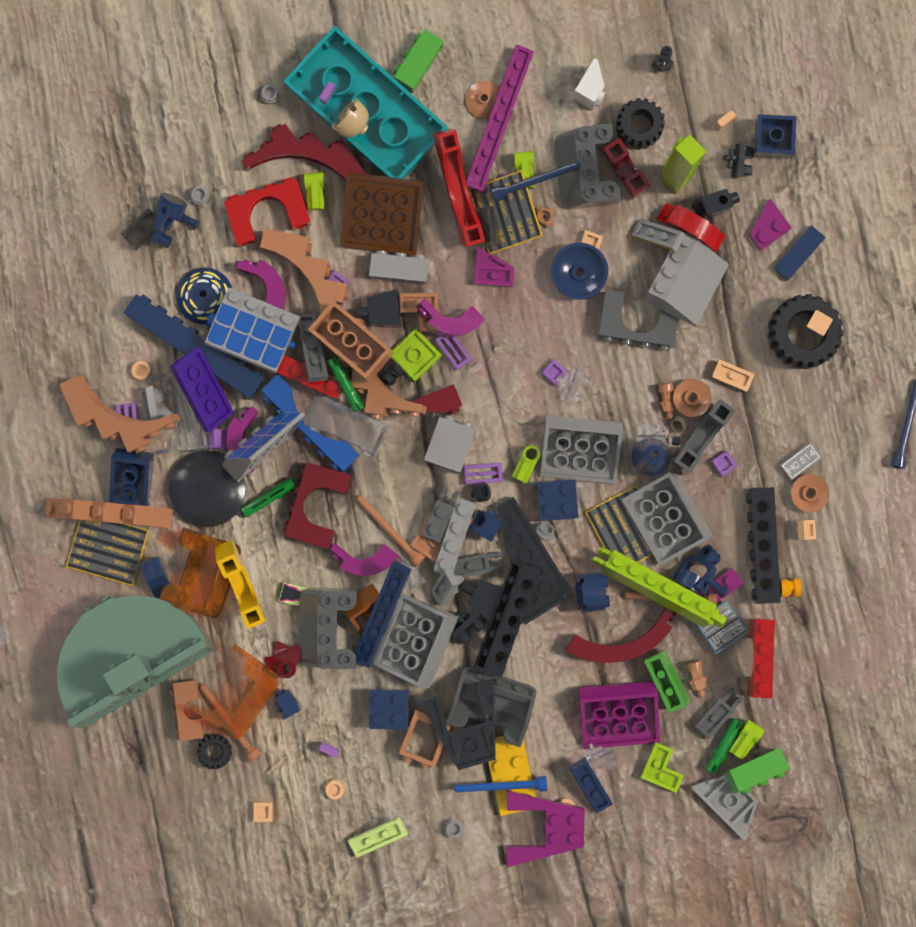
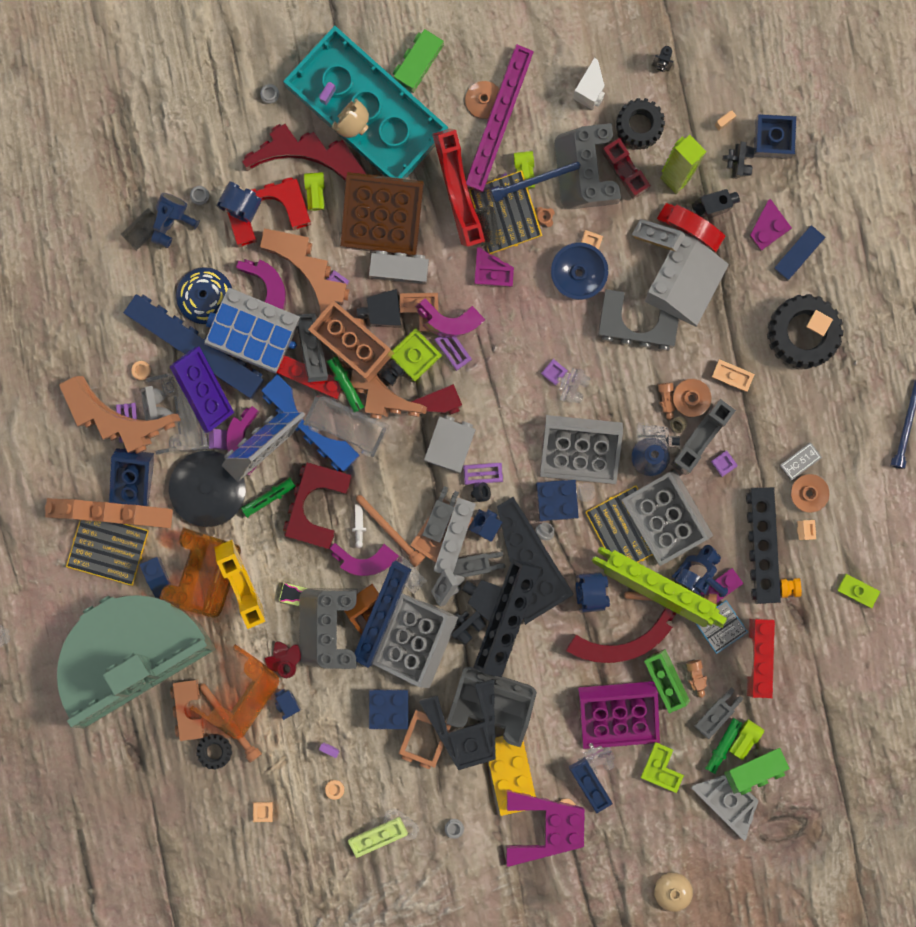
(239, 203): none -> dark blue brick
(358, 526): none -> white piece
(525, 466): lime piece -> none
(539, 784): blue piece -> none
(673, 892): none -> tan cylinder
(858, 591): none -> lime plate

